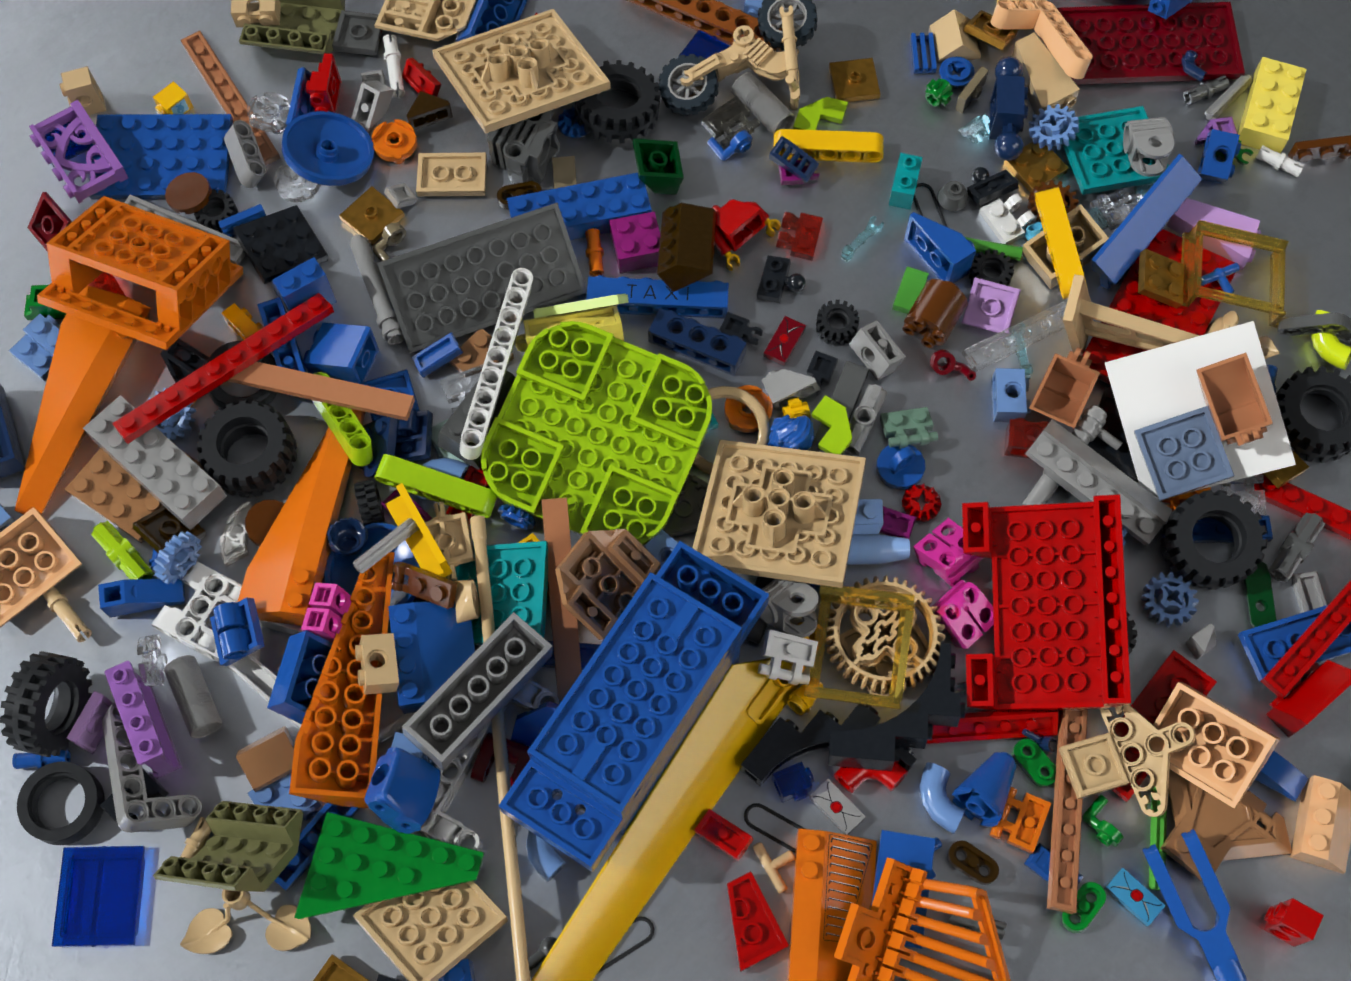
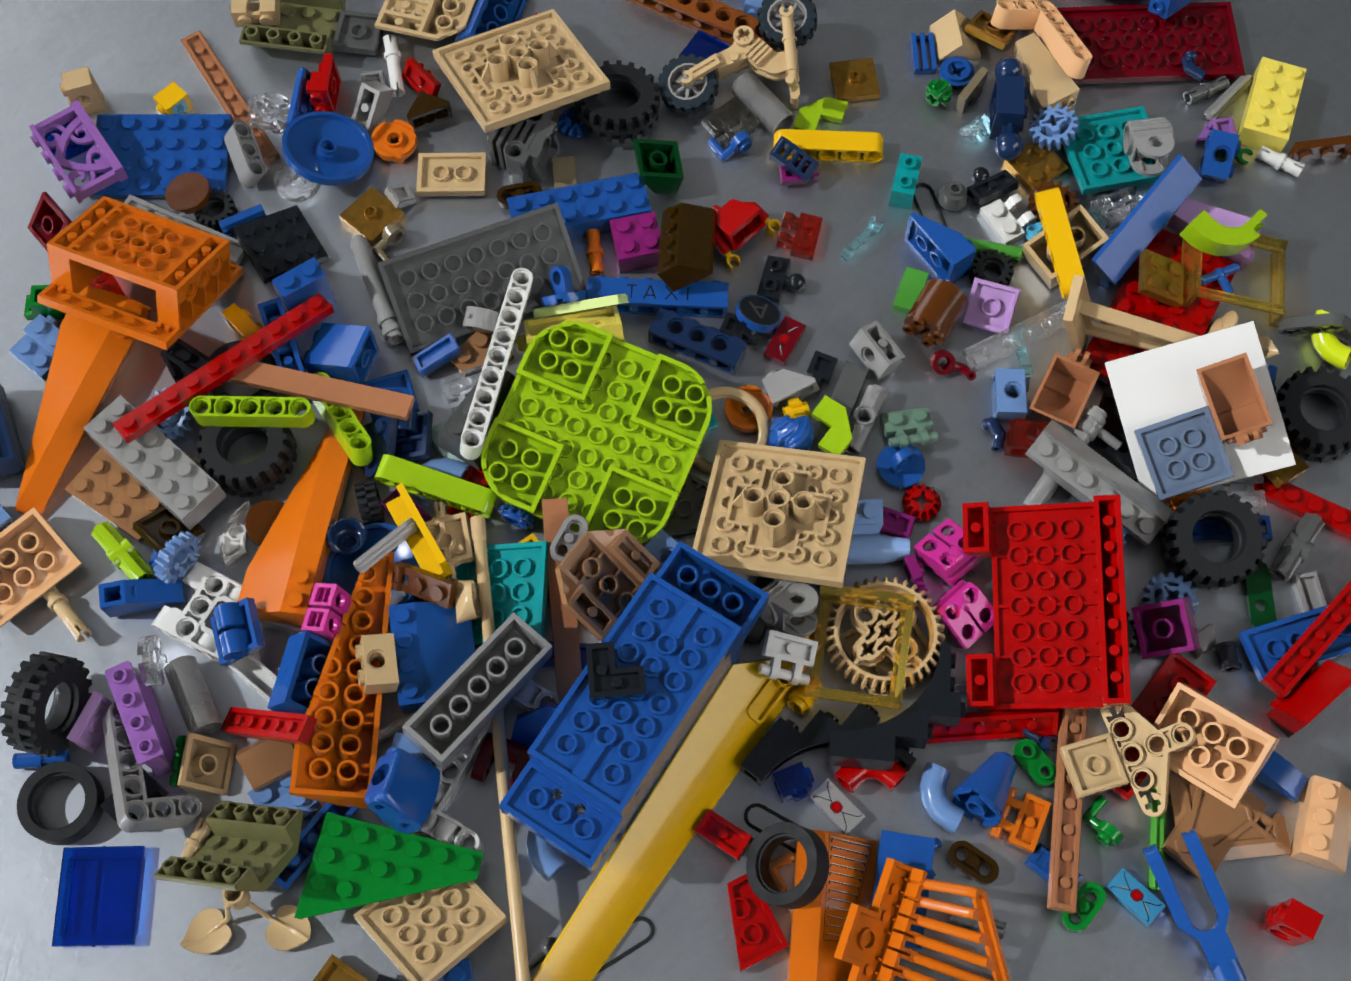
(177, 760): none -> green axle
(206, 765): none -> tan slope
(242, 405): none -> lime beam
(269, 725): none -> red plate
(480, 319): none -> light grey piece
(562, 288): none -> blue tile
(566, 538): none -> light grey plate
(606, 679): none -> black plate
(758, 313): none -> tile
(760, 855): none -> black tyre
(837, 310): black tyre -> none
(914, 572): none -> magenta plate
(993, 425): none -> dark blue arm
(1165, 627): none -> magenta brick
(1219, 240): none -> lime arch
(1228, 656): none -> black bush

